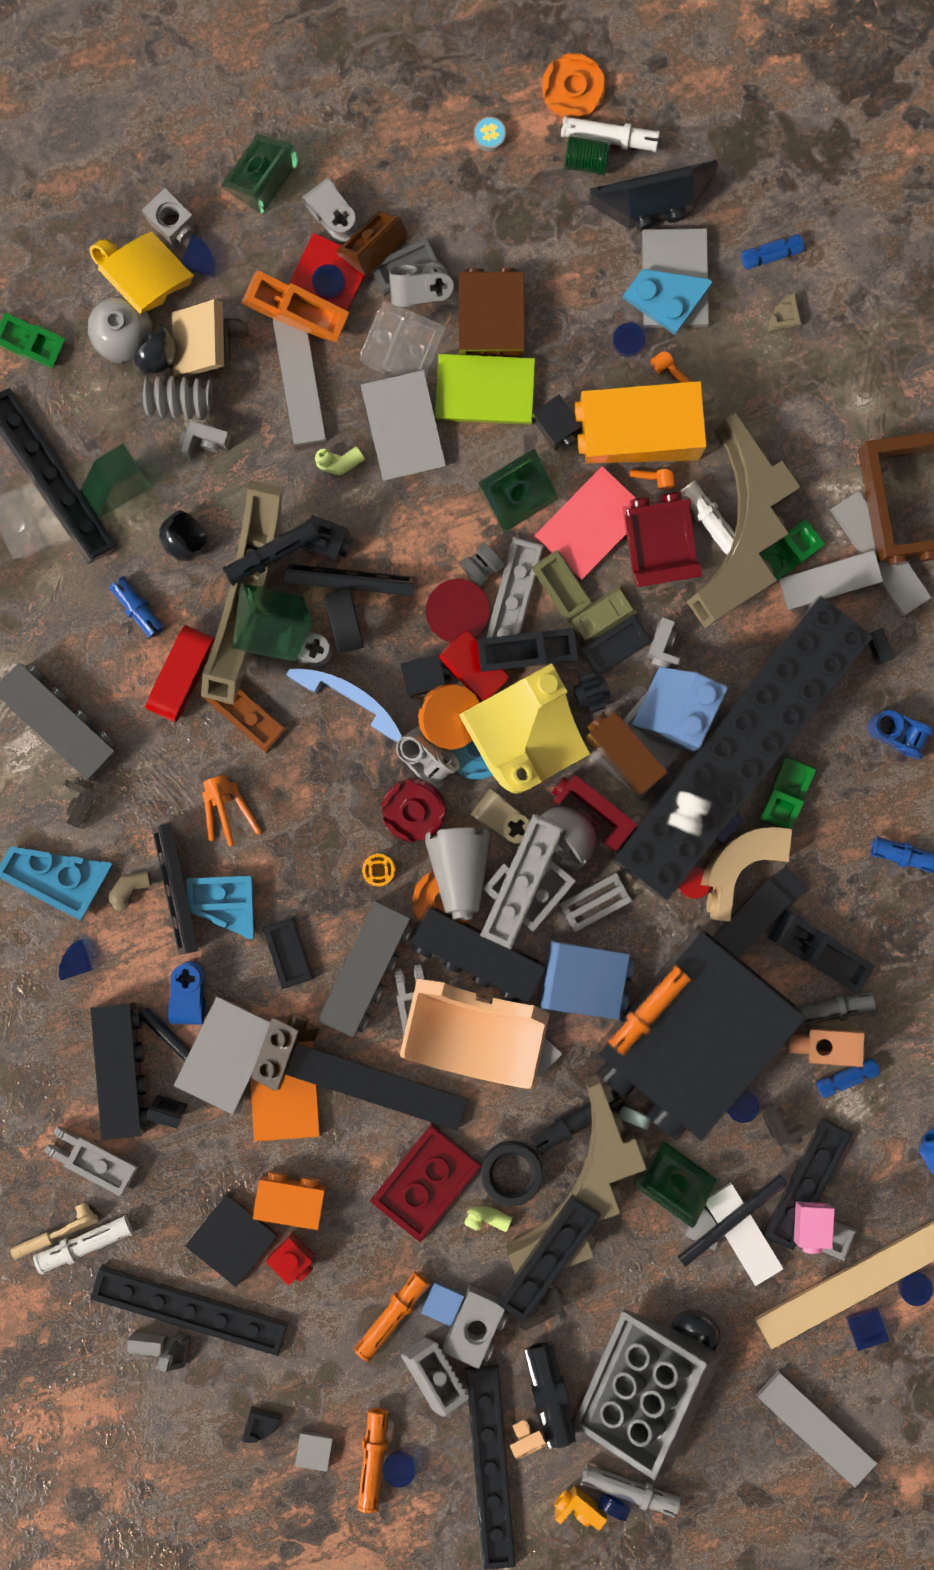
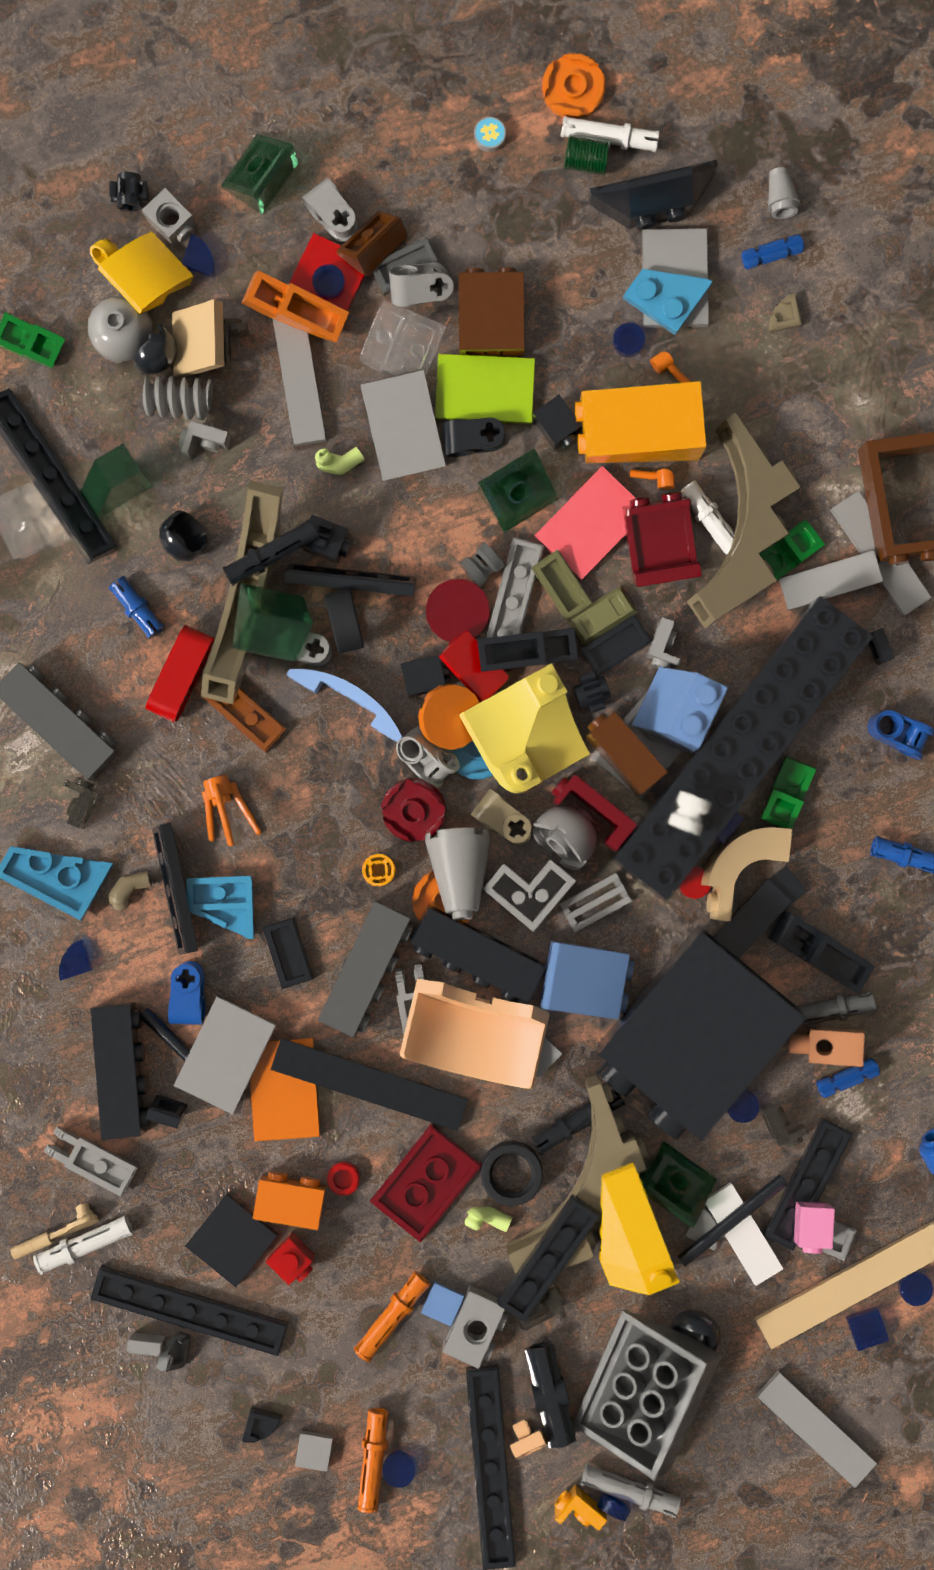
(128, 191): none -> black gear
(279, 1048): dark brown bracket -> none
(343, 1178): none -> red tile
(434, 1376): light grey brick -> none
(465, 436): none -> black piece
(522, 881): light grey tile -> none
(630, 1238): none -> yellow wedge
(634, 1117): light aqua tile -> none
(649, 1010): orange pin -> none
(782, 197): none -> light grey cone

